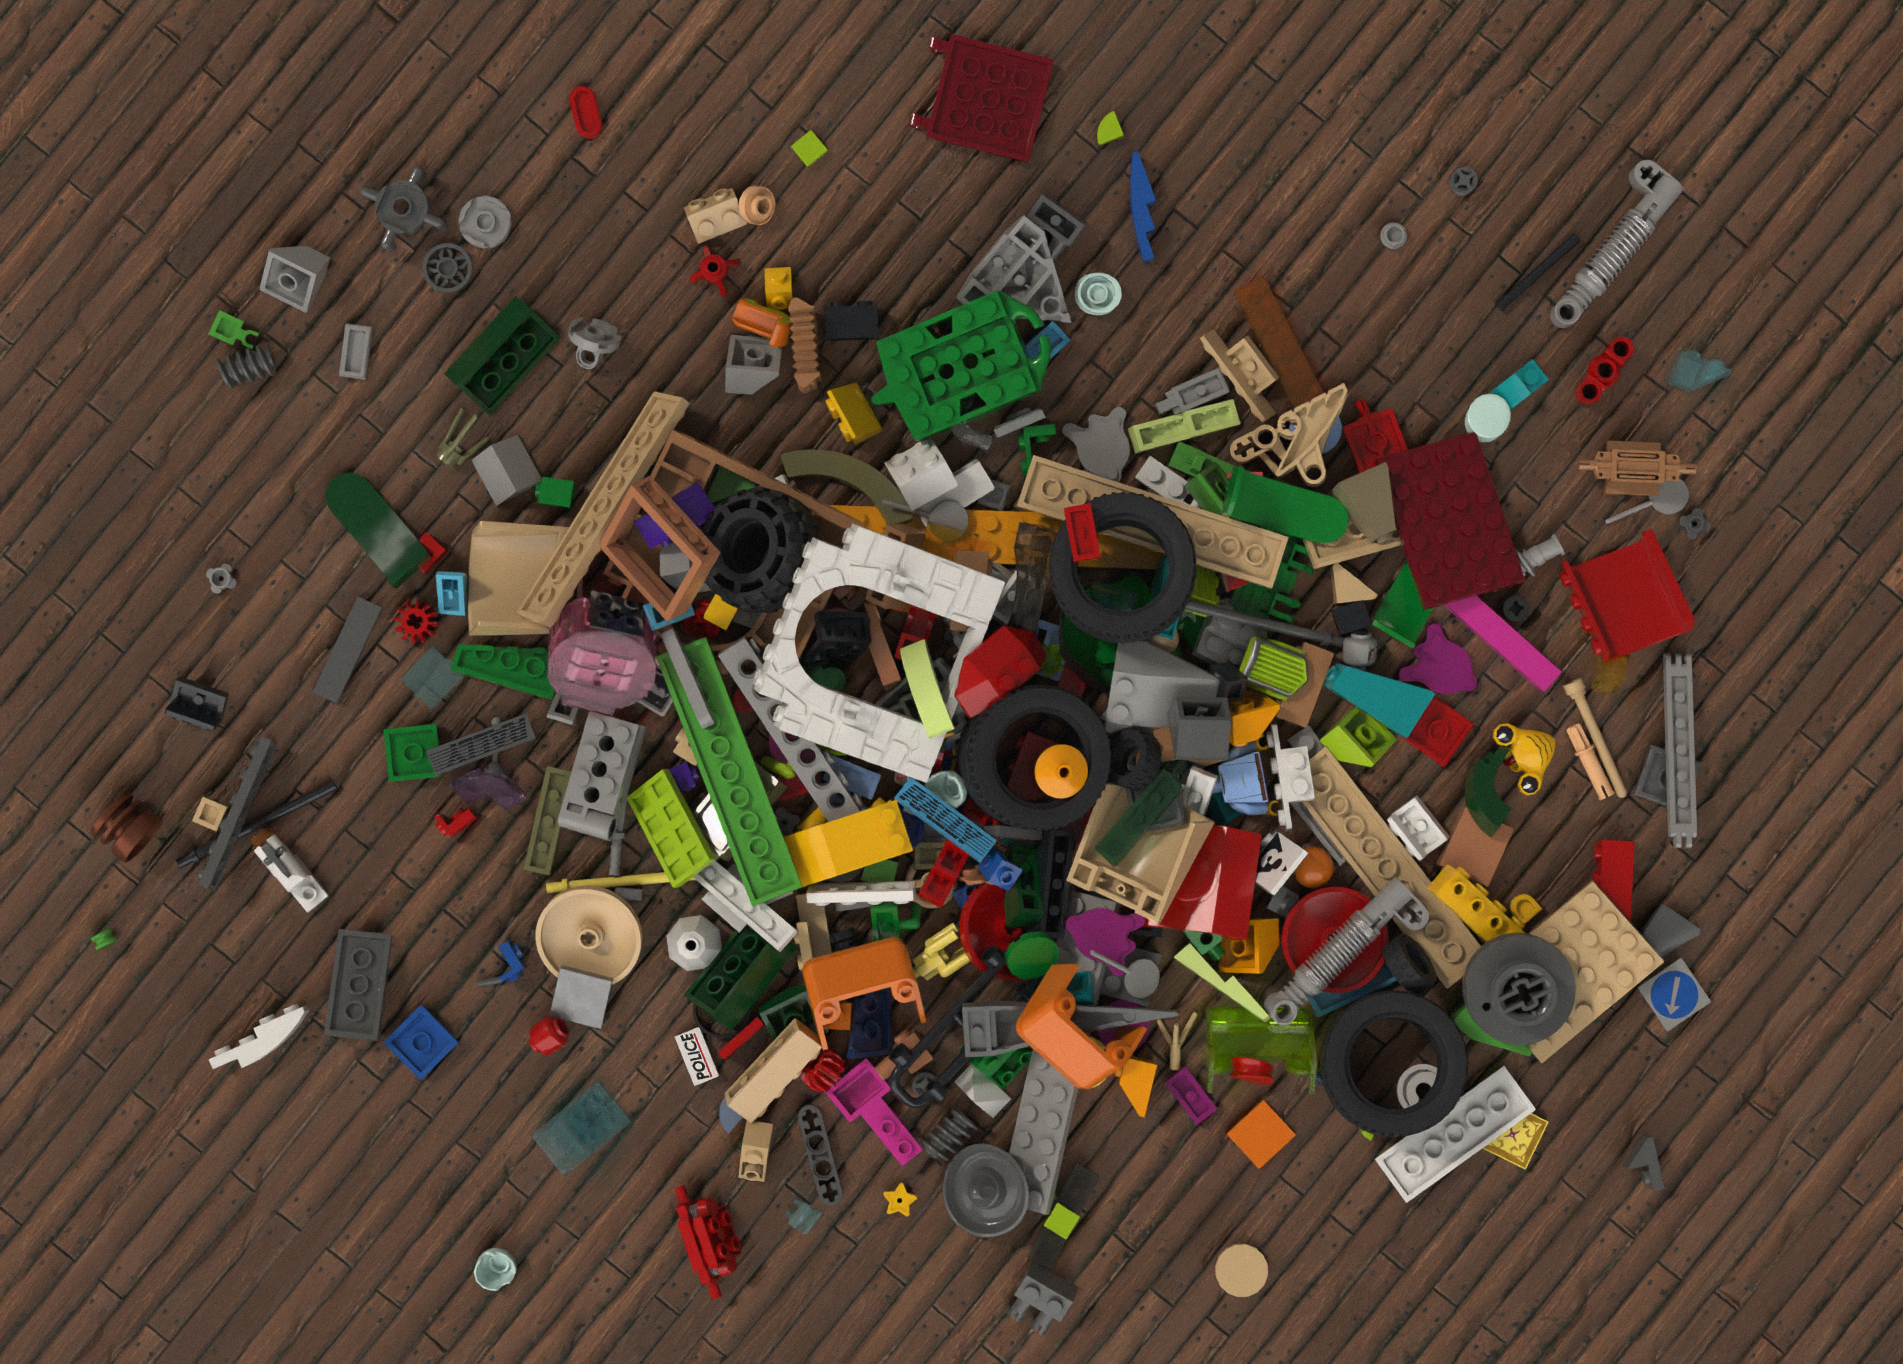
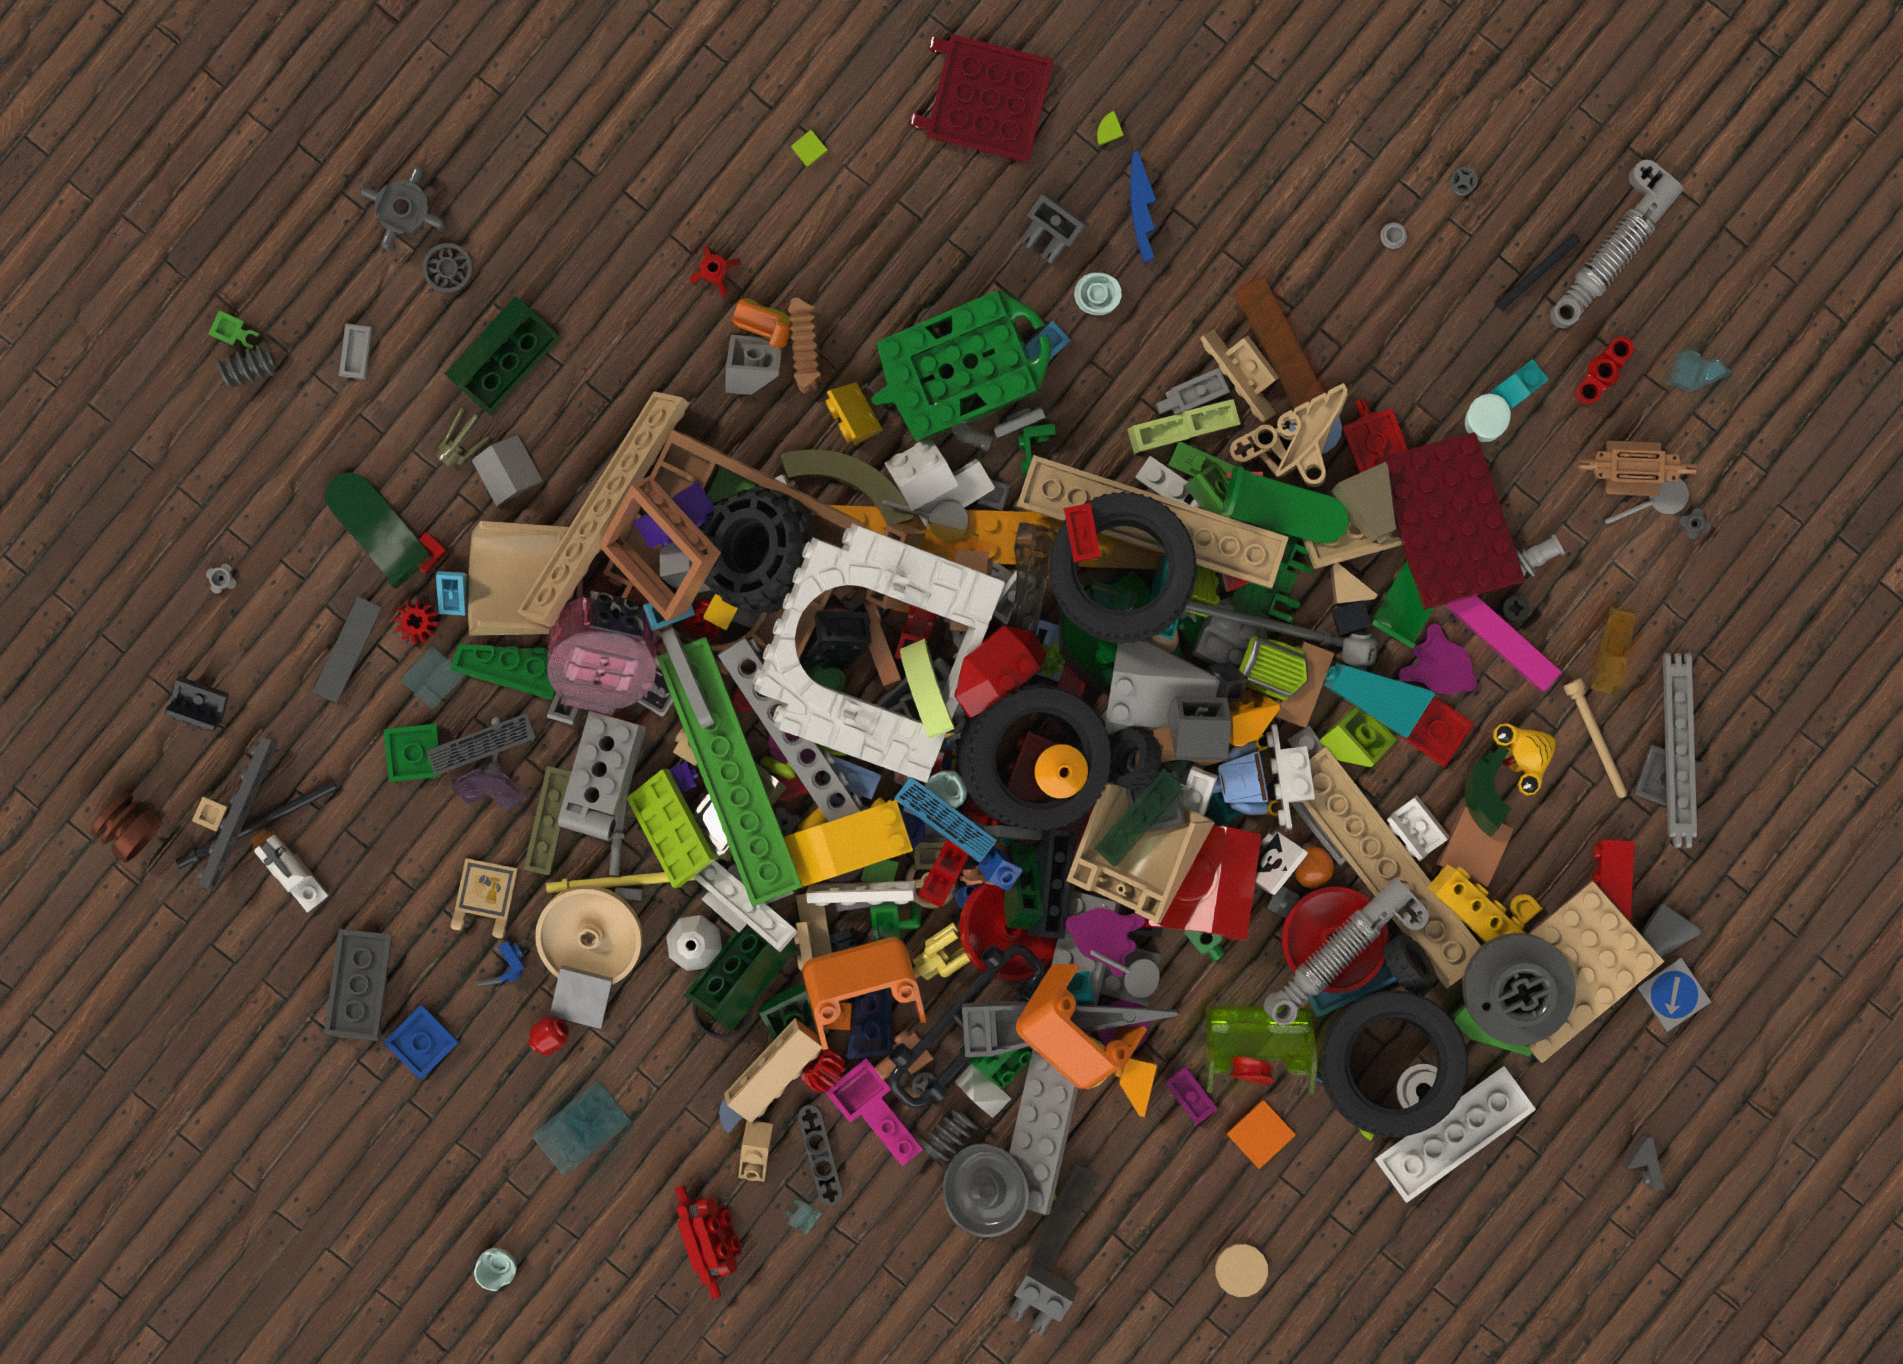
(104, 939): bright green bush -> none
(269, 1034): white slope -> none
(294, 275): light grey slope -> none
(460, 819): red bracket -> none
(485, 222): light grey tile -> none
(487, 892): none -> tan flag
(556, 492): green brick -> none
(585, 112): red tile -> none
(595, 337): light grey tile -> none
(697, 1056): white tile -> none
(714, 215): tan bracket -> none
(741, 1037): red tile -> none
(757, 205): light nougat plate -> none
(778, 287): yellow bracket -> none
(851, 322): black brick -> none
(899, 1192): yellow plate -> none
(1022, 269): light grey wedge -> none
(1032, 955): green tile -> none
(1061, 1220): lime tile -> none
(1103, 445): light grey tile -> none
(1175, 1044): tan plant -> none
(1232, 988): yellowish green slope -> none
(1255, 952): light orange slope -> none
(1519, 1141): tile -> none
(1589, 760): light nougat axle -> none
(1628, 599): red panel -> none

